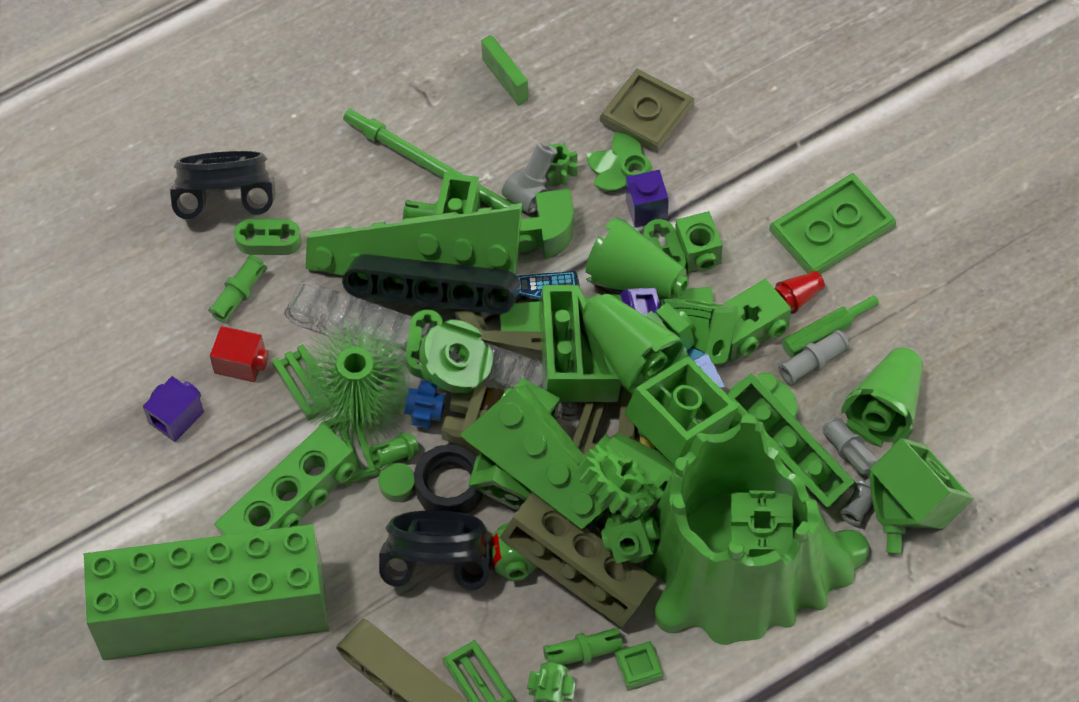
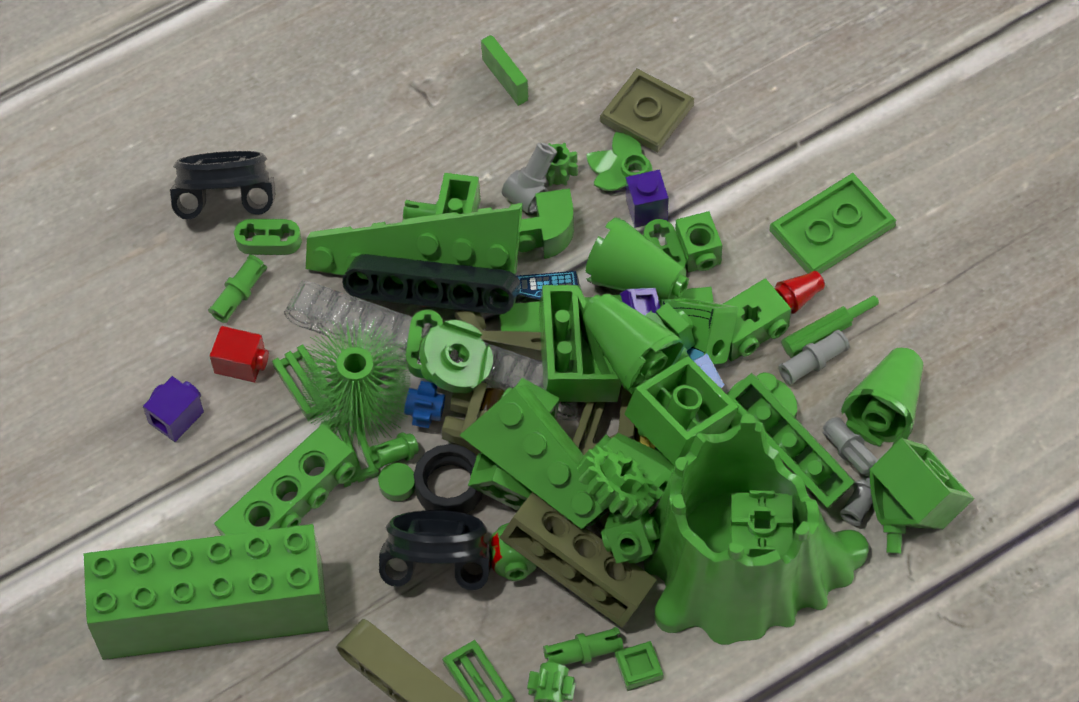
(377, 132): bright green bar -> none

